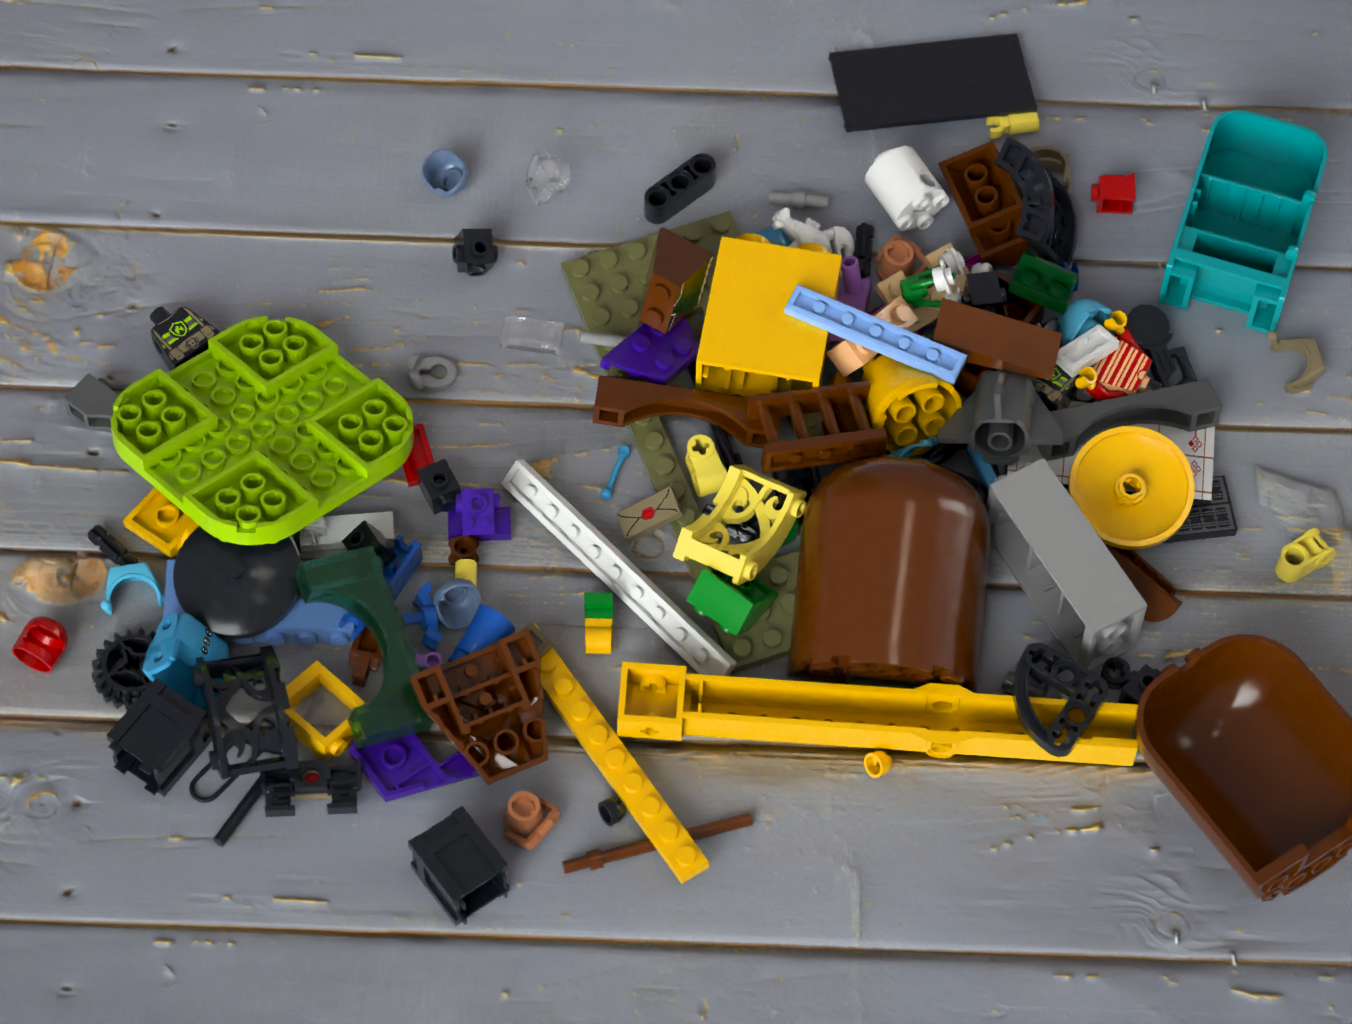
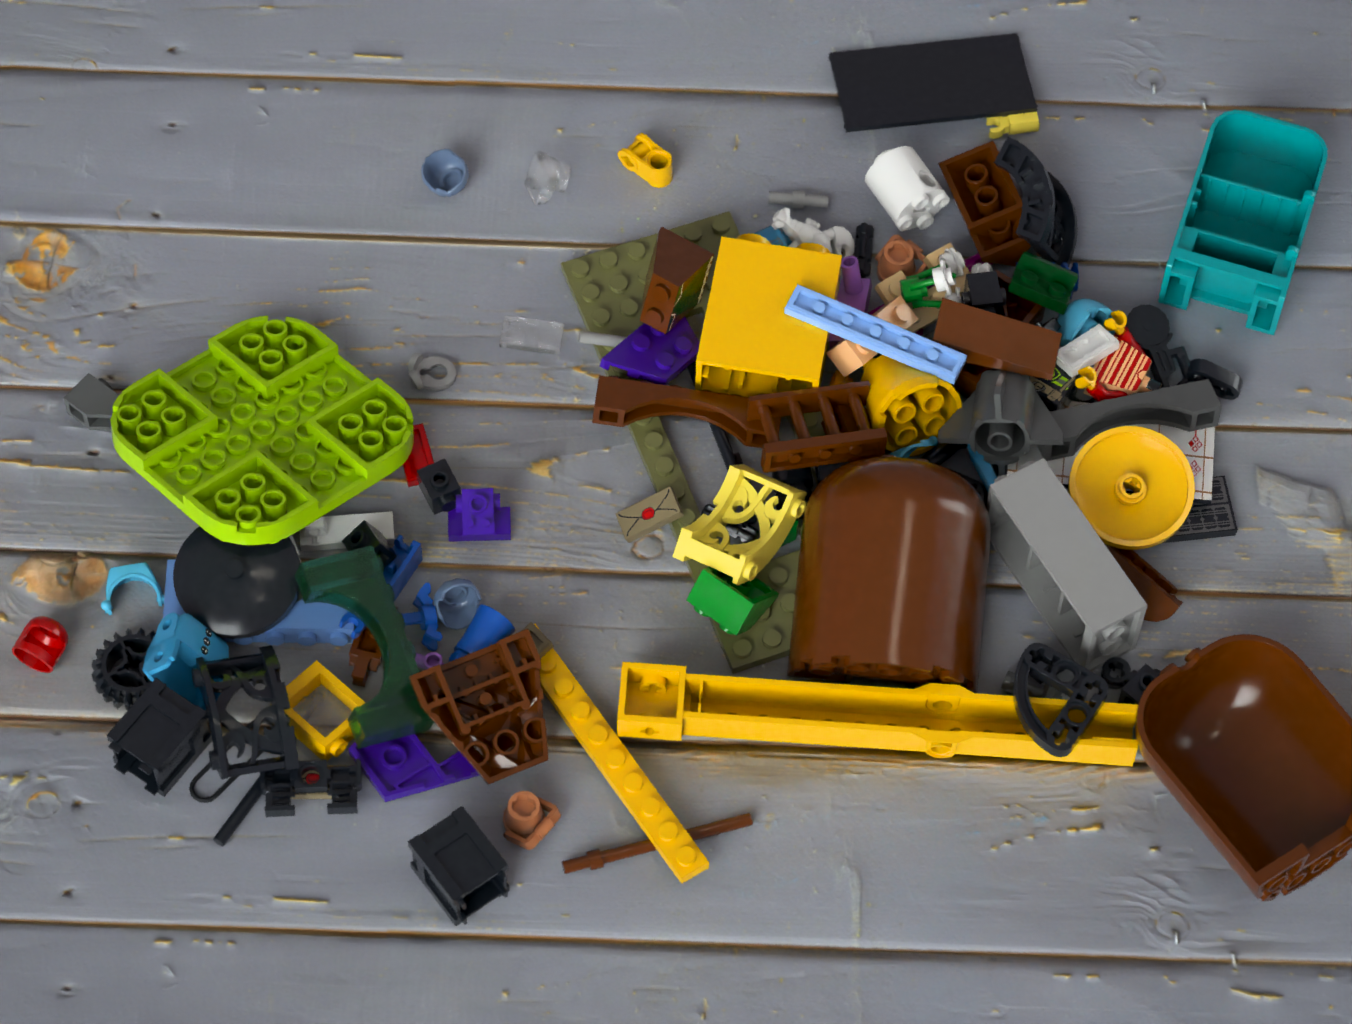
(110, 546): black axle -> none
(160, 523): yellow plate -> none
(180, 335): black torso -> none
(461, 543): reddish brown plate -> none
(466, 570): light yellow hinge -> none
(474, 251): black brick -> none
(598, 622): leg -> none
(612, 811): black hinge -> none
(617, 571): white plate -> none
(623, 452): dark azure hinge -> none
(644, 158): none -> yellow piece
(673, 199): black beam -> none
(704, 465): light yellow piece -> none
(874, 759): yellow hinge -> none
(1055, 160): dark tan helmet -> none
(1114, 194): red window -> none
(1224, 382): none -> black beam
(1309, 349): dark tan helmet -> none
(1309, 554): light yellow piece -> none

